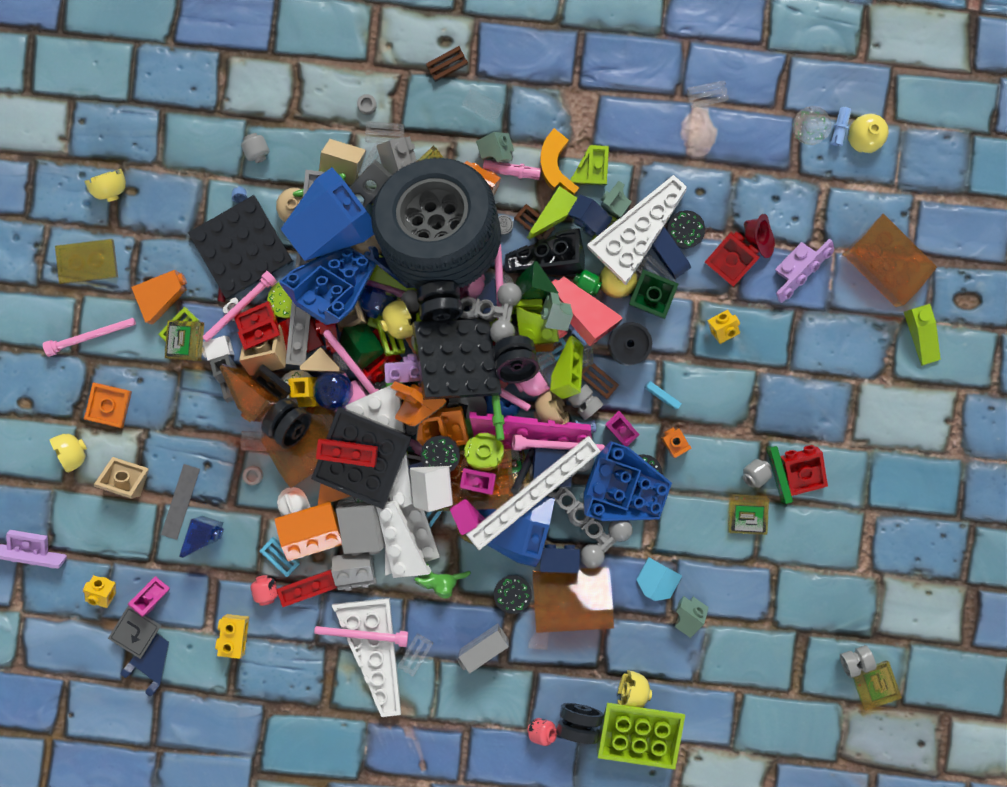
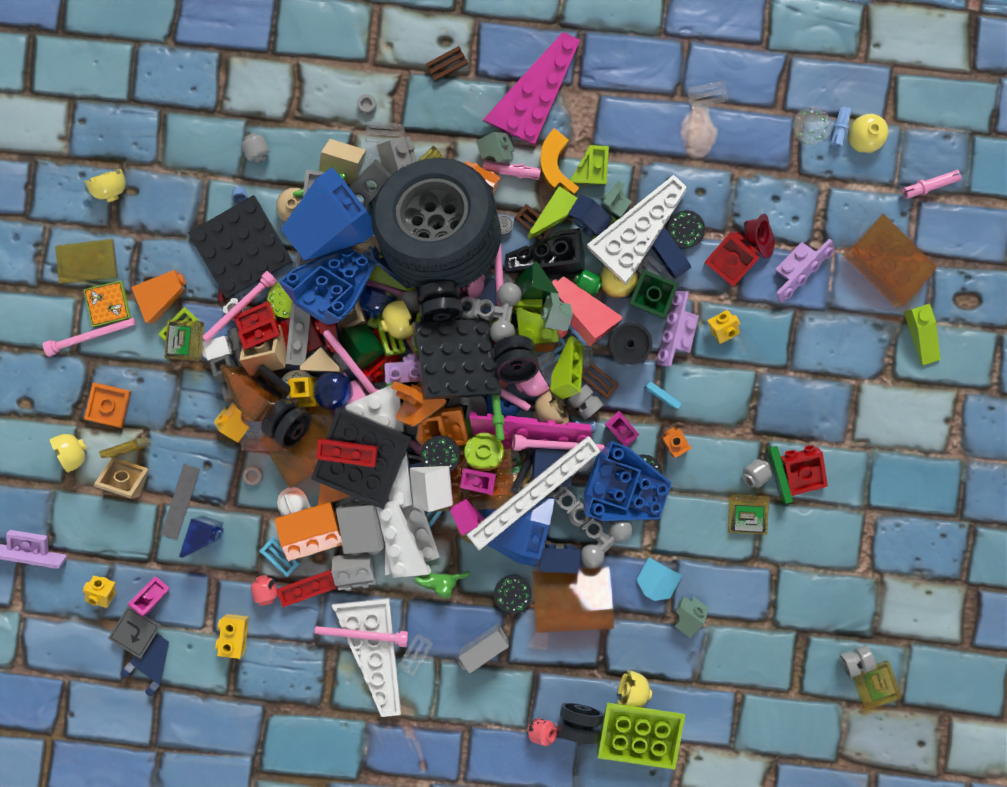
(107, 303): none -> tile
(125, 448): none -> clear yellow tile
(230, 423): none -> yellow brick
(236, 344): none -> dark grey pin
(530, 99): none -> dark pink wing
(678, 330): none -> lavender bracket
(923, 187): none -> bright pink pin

